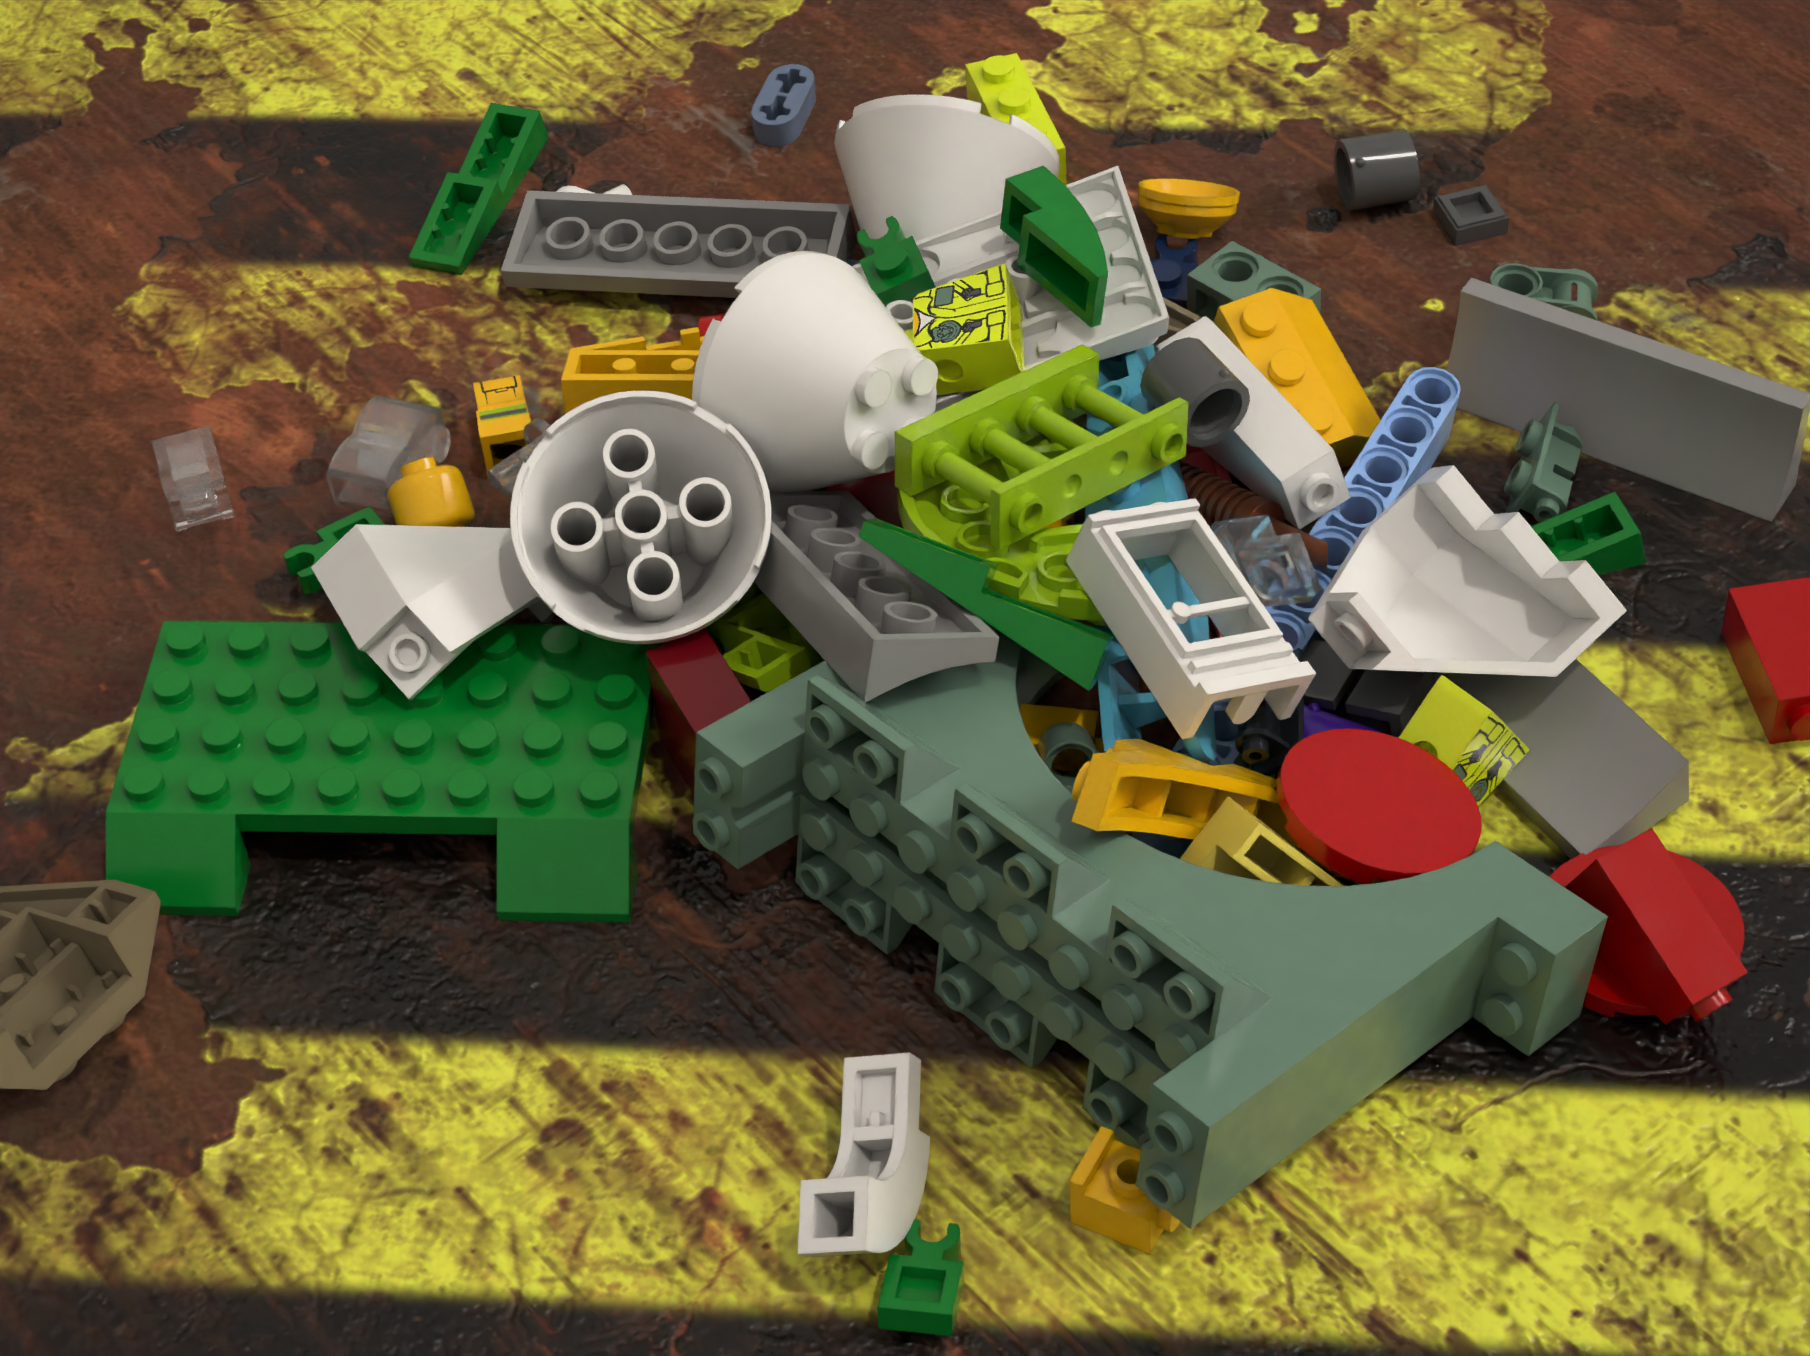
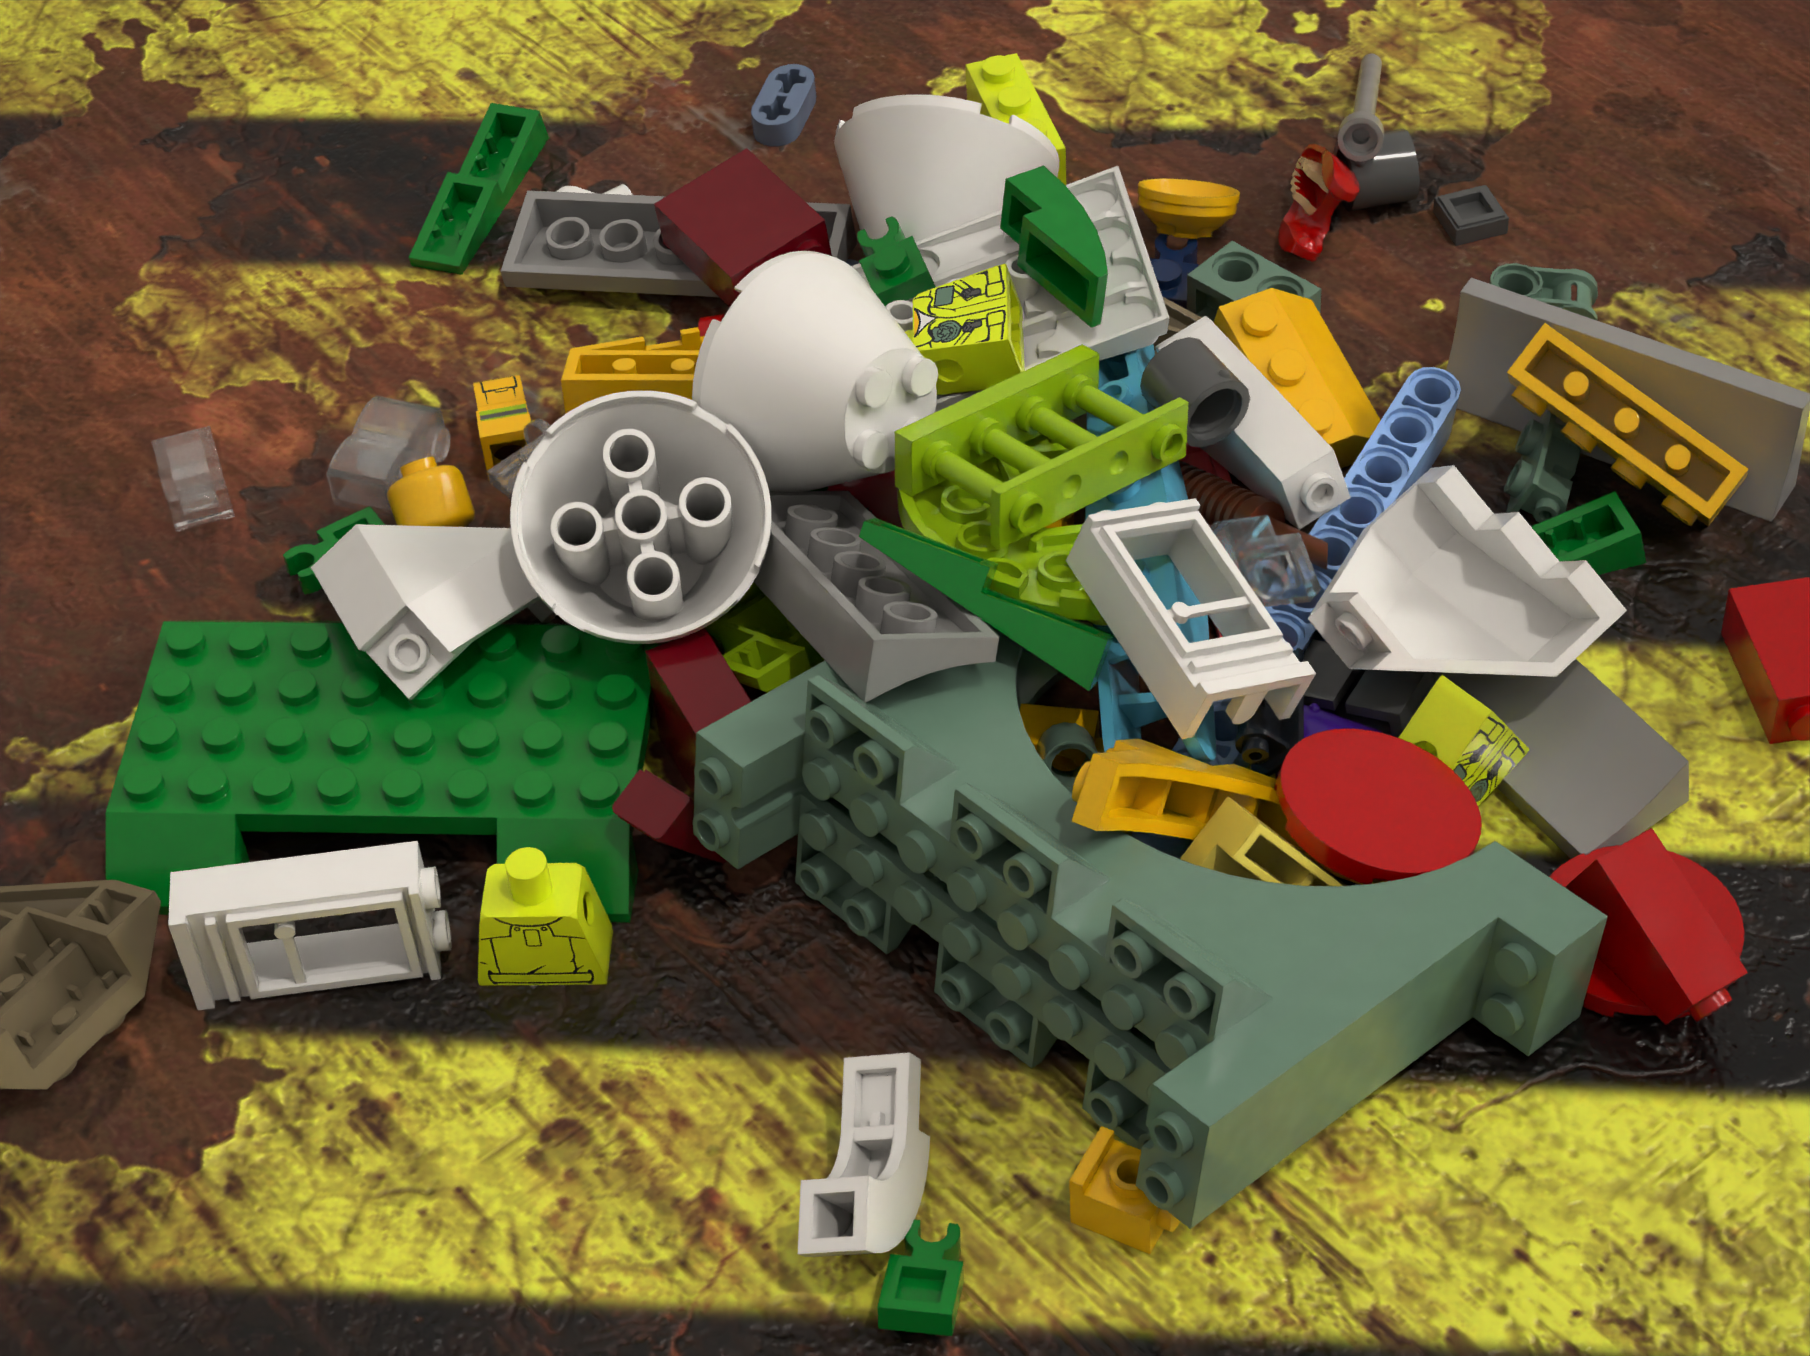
(217, 901): none -> white door
(542, 924): none -> neon yellow torso
(661, 813): none -> dark red slope
(736, 222): none -> dark red brick
(1317, 189): none -> red animal
(1361, 131): none -> light grey piece
(1625, 424): none -> yellow brick

